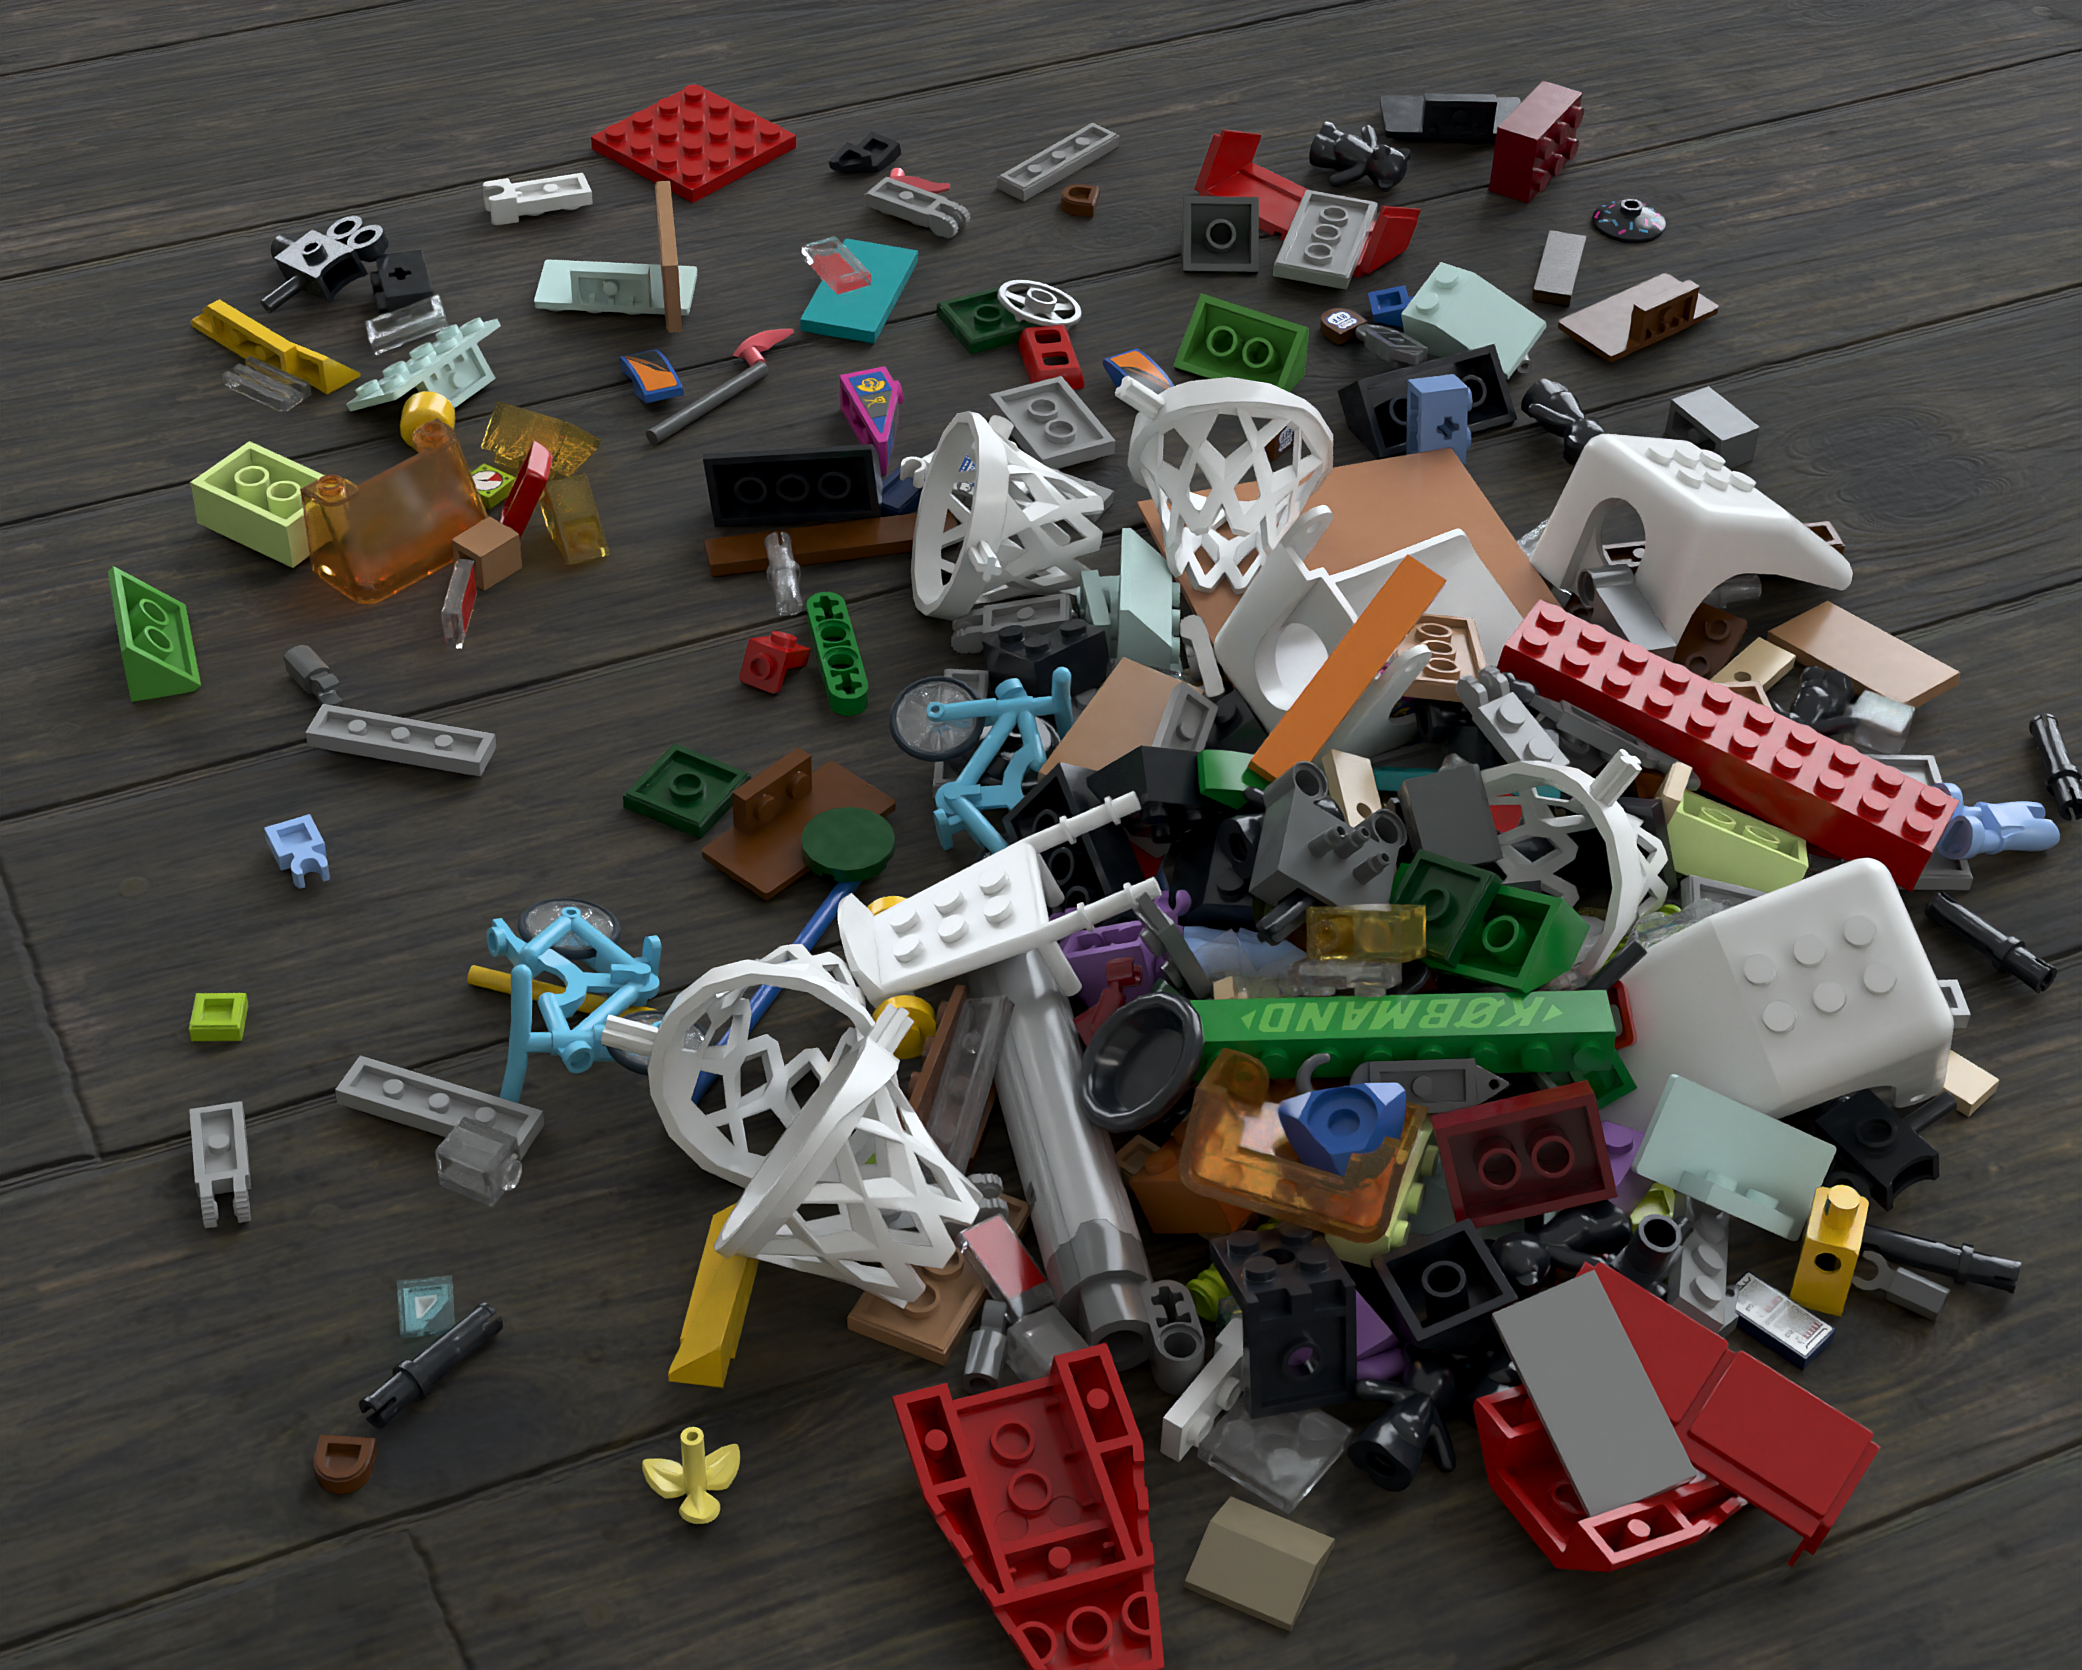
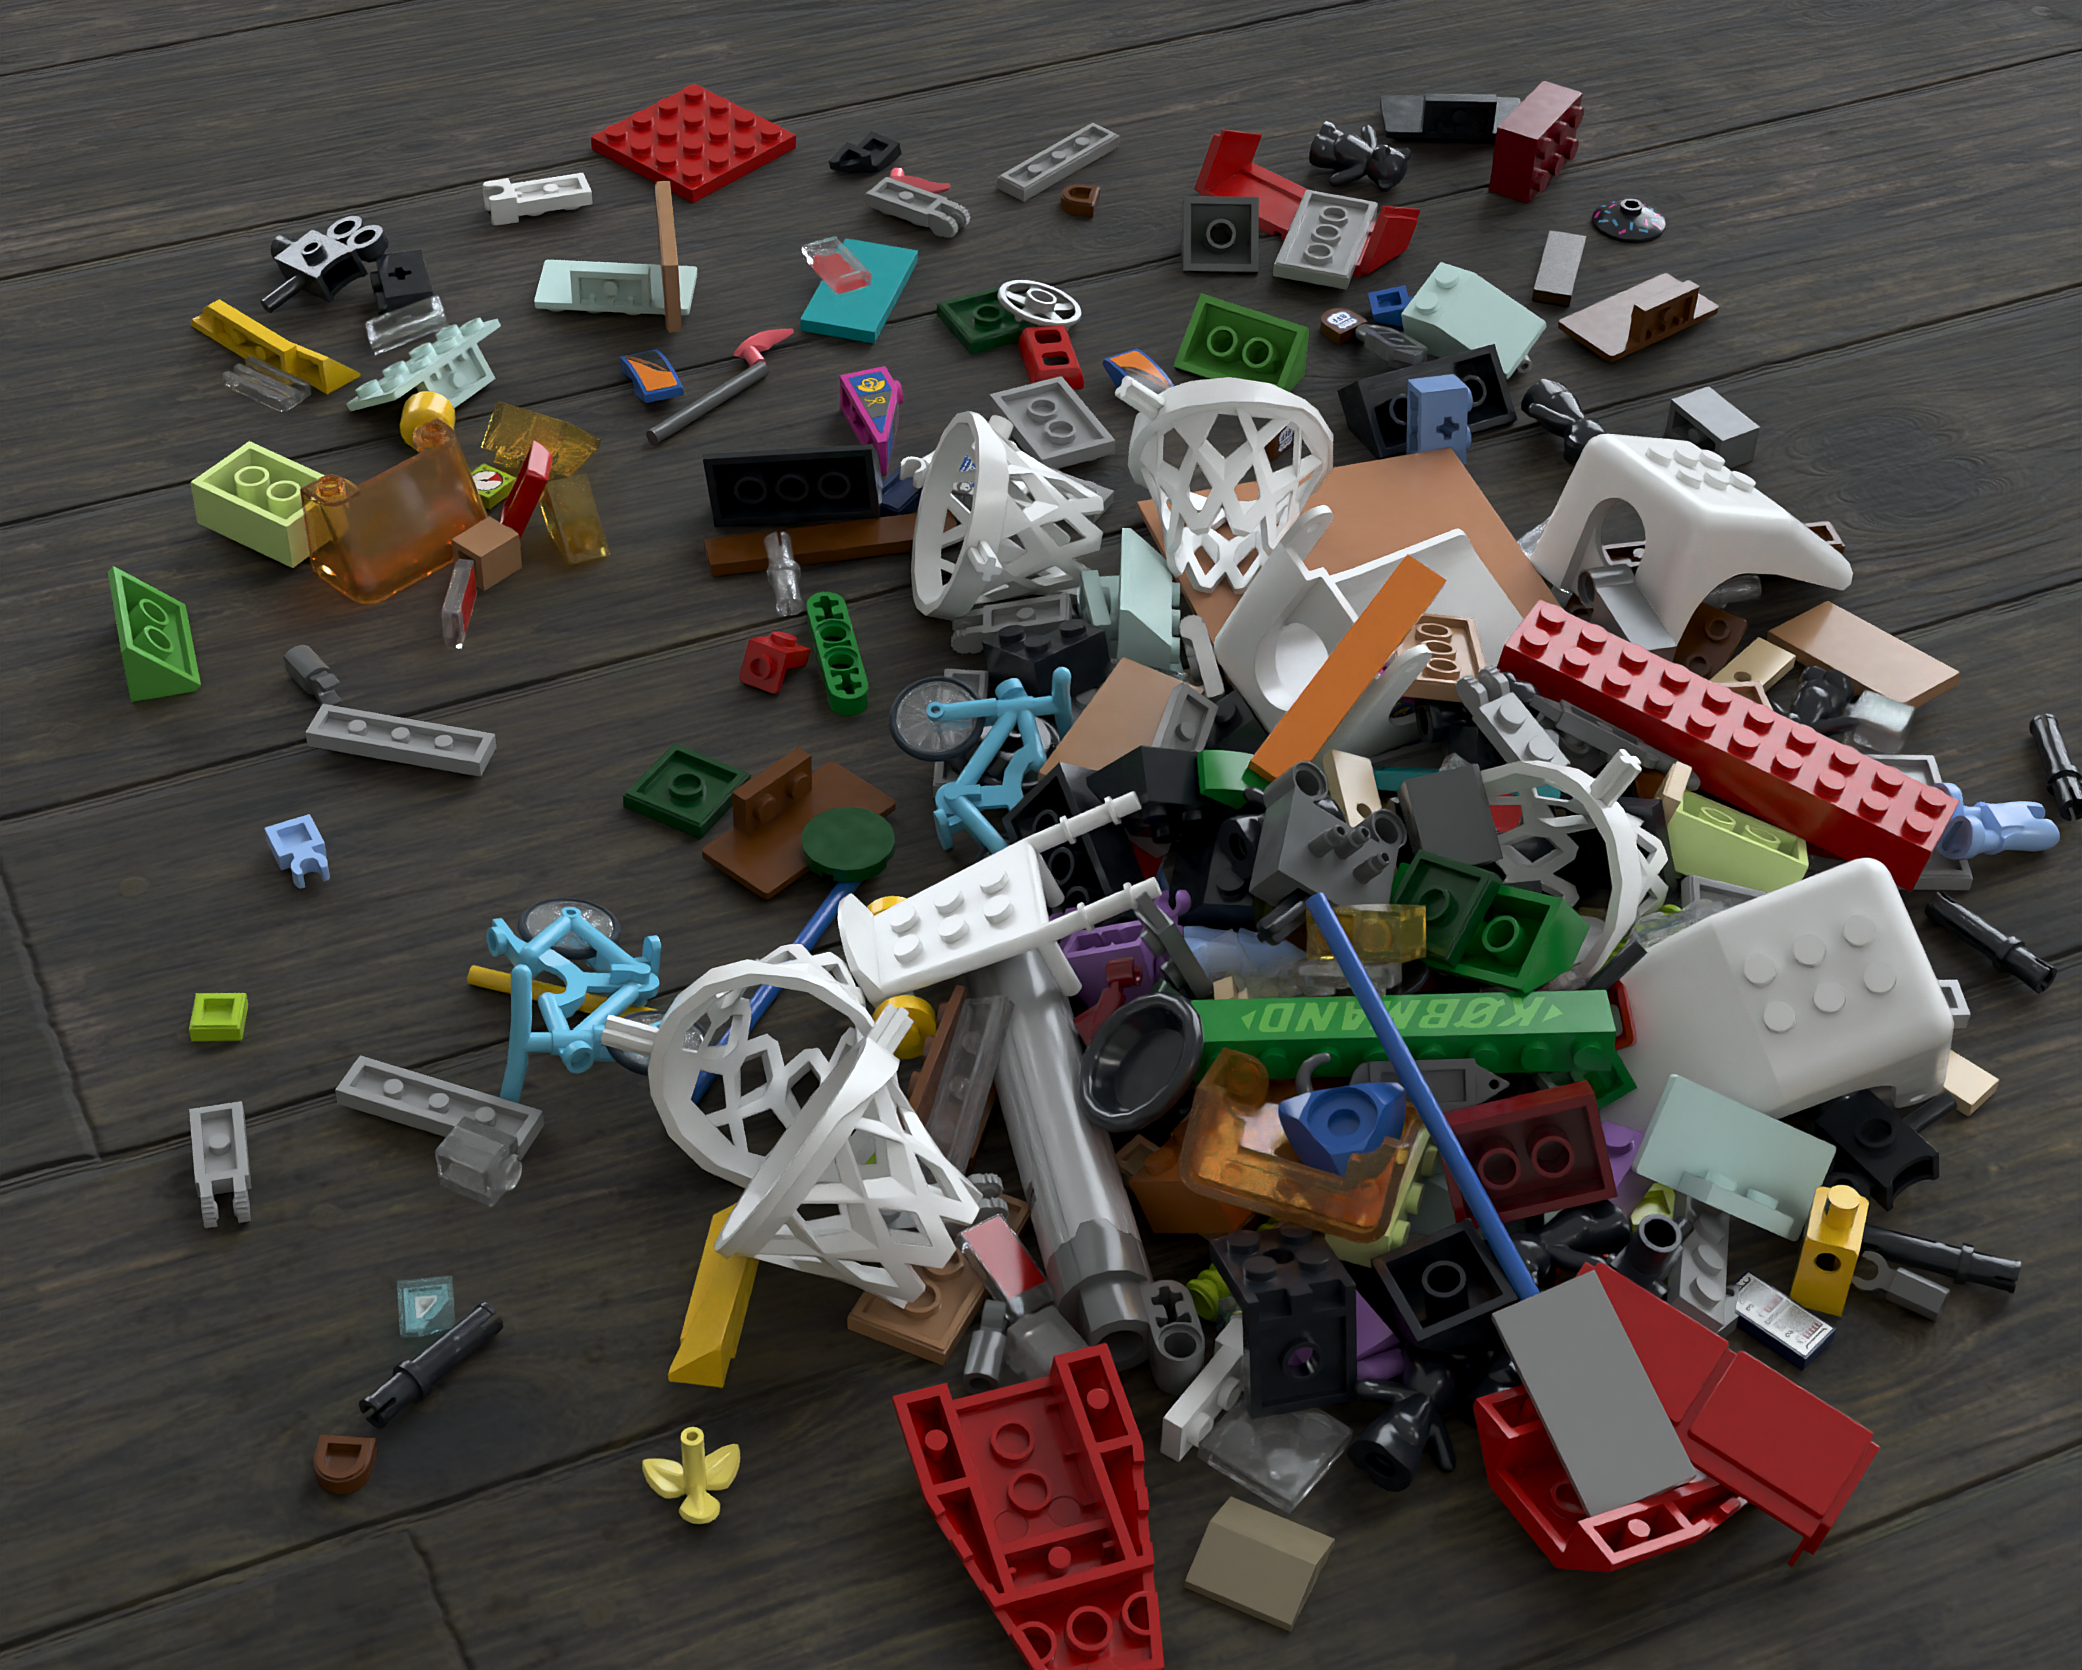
(1422, 1098): none -> blue piece

